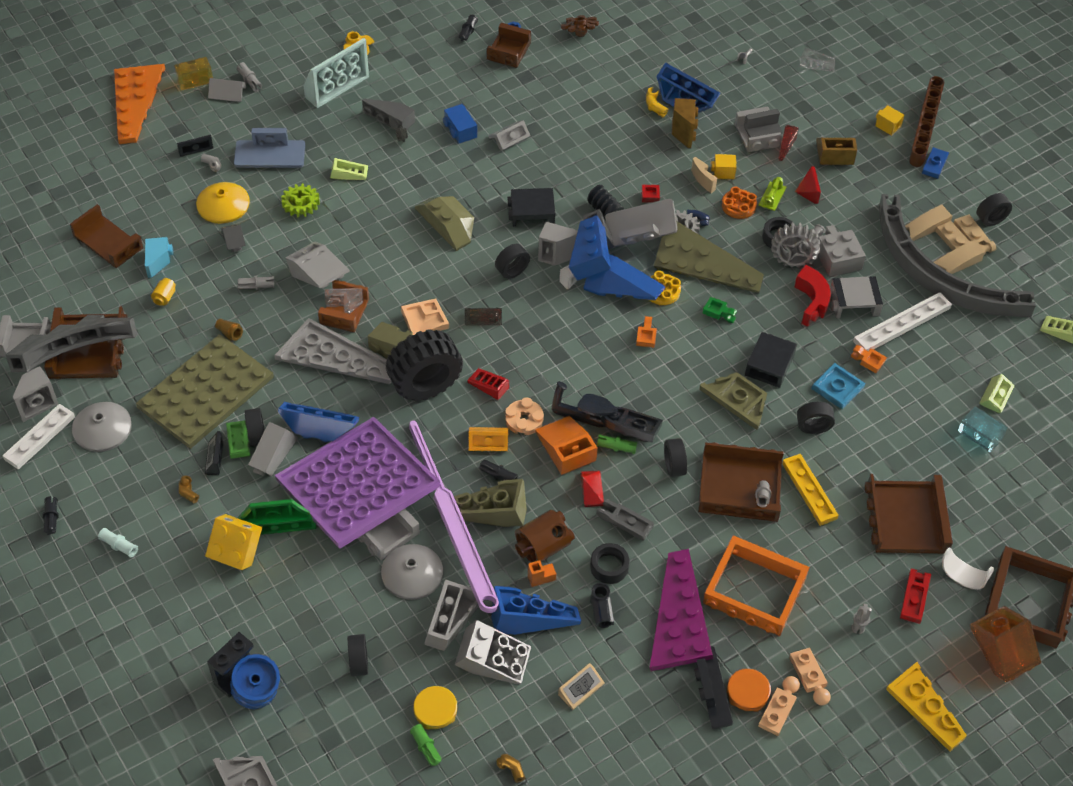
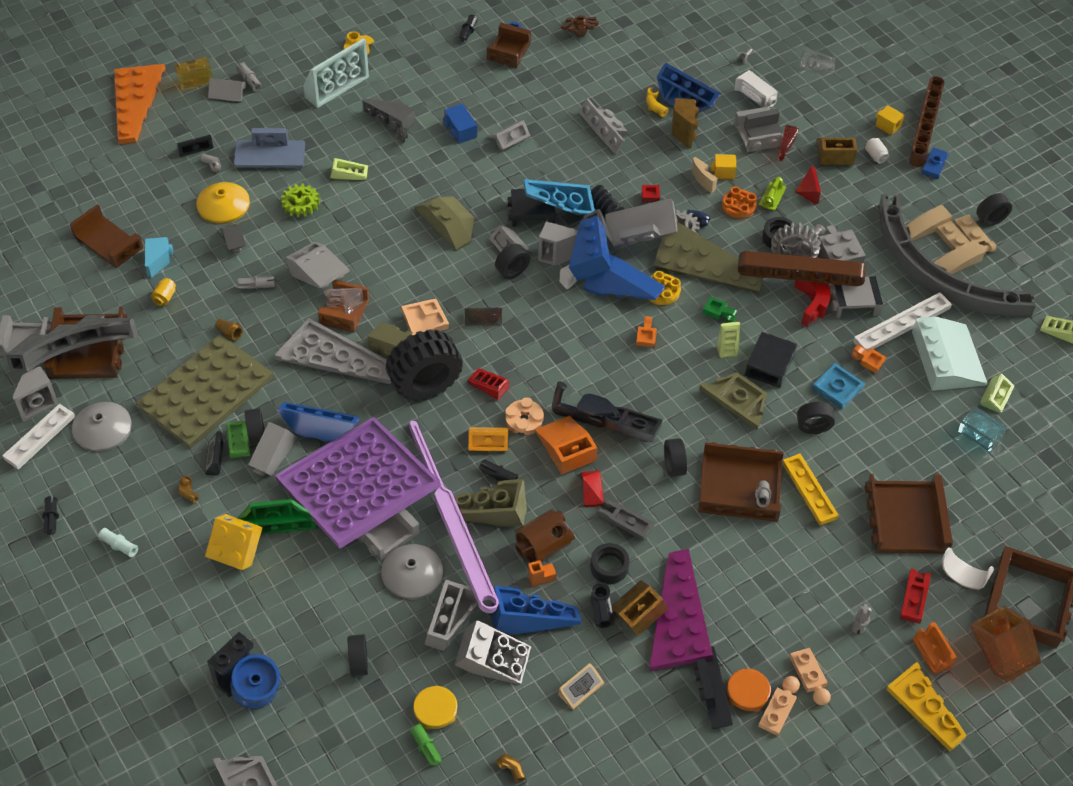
(504, 237): none -> light grey panel
(567, 196): none -> dark azure wedge
(604, 124): none -> light grey bracket
(617, 444): bright green pin -> none
(639, 607): none -> pearl gold slope
(728, 341): none -> yellowish green slope
(756, 89): none -> white window
(765, 559): orange window -> none
(801, 268): none -> reddish brown beam
(877, 150): none -> white brick
(934, 648): none -> orange hinge
(947, 354): none -> light aqua slope

